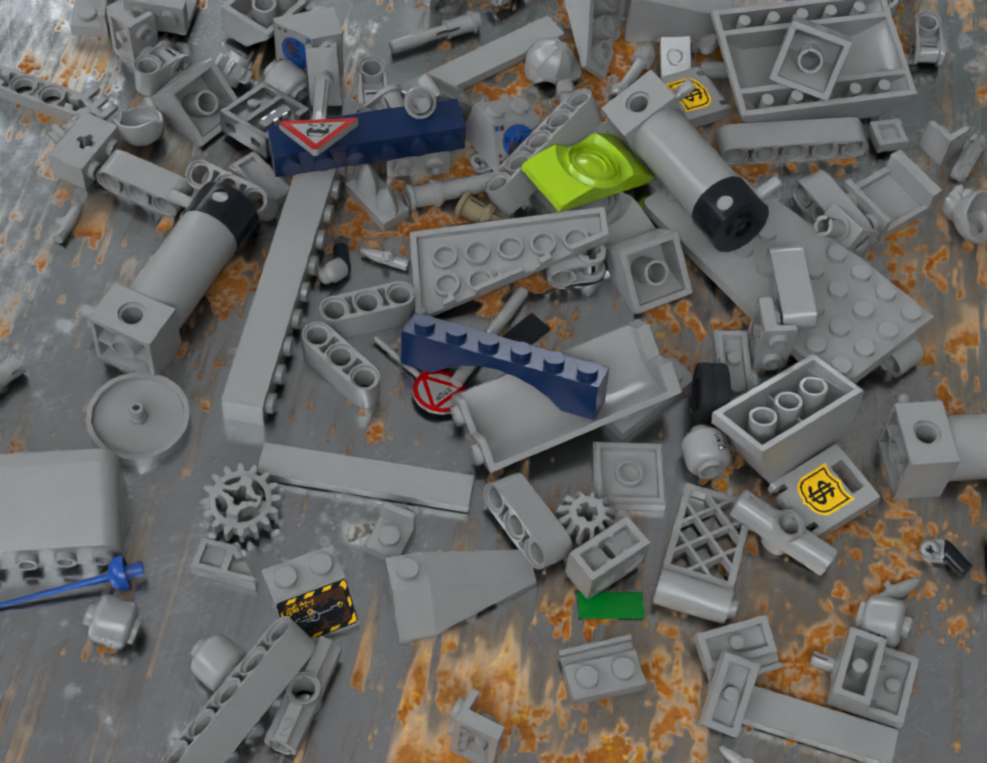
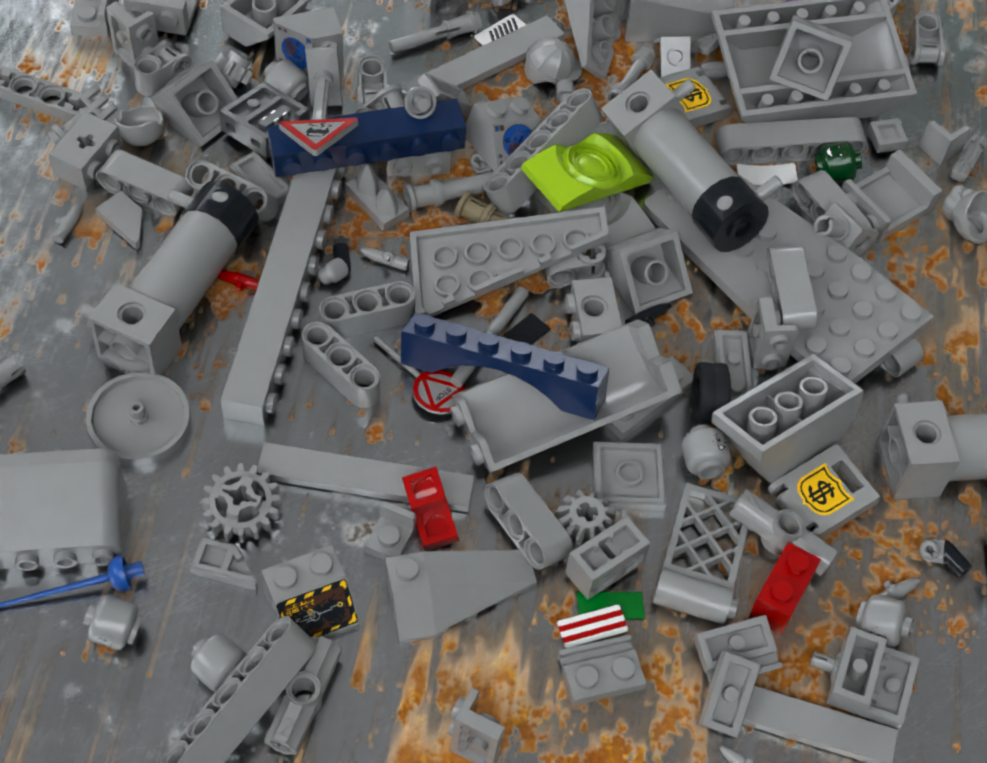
(123, 217): none -> light grey tile
(240, 280): none -> red helmet
(431, 507): none -> red slope
(499, 29): none -> white sticker
(592, 298): none -> light grey brick
(592, 626): none -> sticker
(650, 314): none -> black helmet
(761, 174): none -> white sticker
(785, 587): none -> red brick
(839, 161): none -> dark green head

